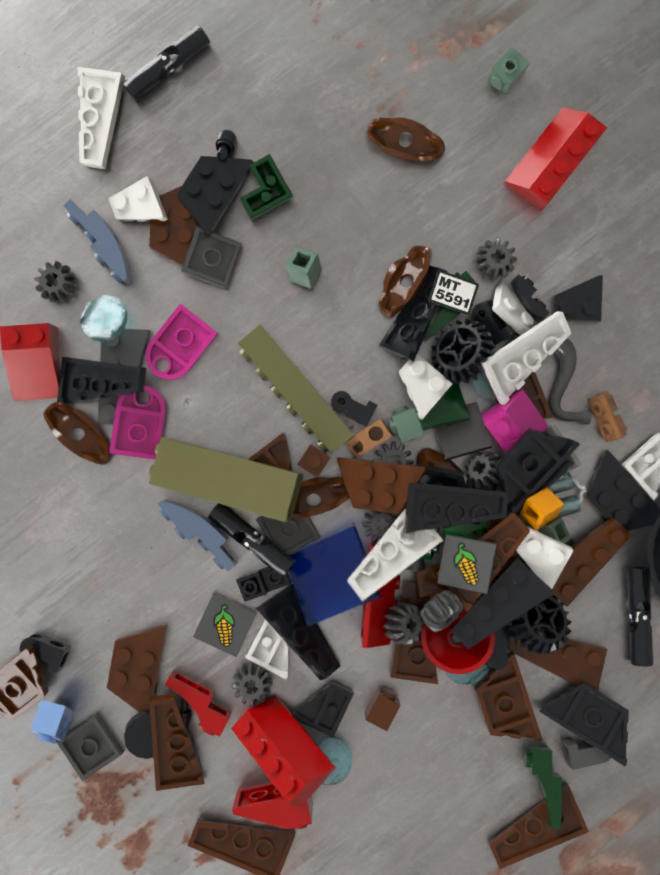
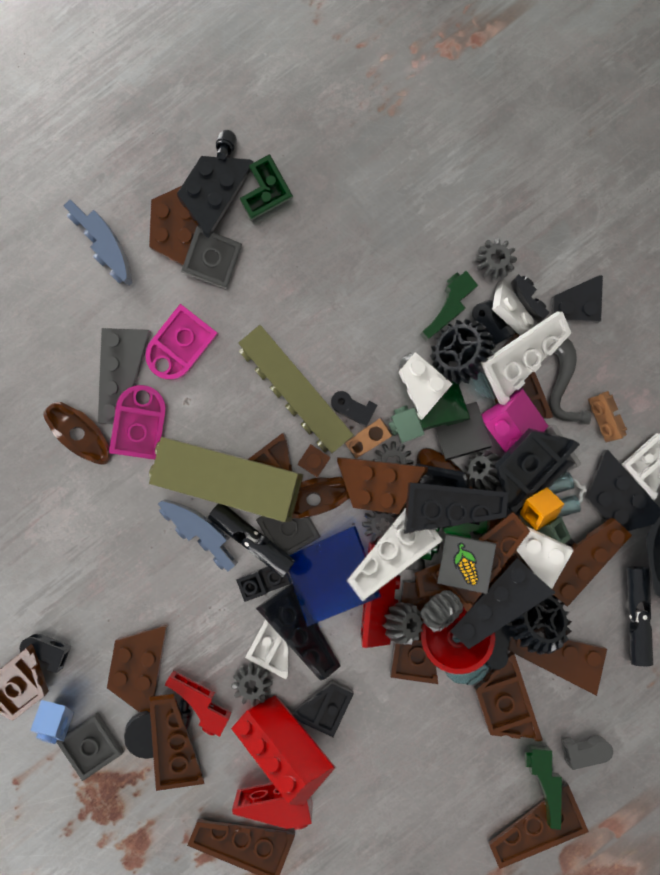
(31, 360): slope -> none
(62, 275): dark grey gear -> none
(95, 380): black wing -> none
(99, 105): white wing -> none
(103, 318): clear light blue tile -> none
(138, 203): white wing -> none
(157, 69): black piece -> none
(225, 624): dark grey tile -> none
(303, 267): sand green brick -> none
(339, 755): clear light blue tile -> none
(382, 708): reddish brown brick -> none
(386, 134): reddish brown piece -> none
(412, 322): black wing -> none
(414, 264): reddish brown piece -> none
(453, 292): sticker -> none
(508, 70): sand green brick -> none
(555, 156): red slope -> none
(593, 719): black wing -> none

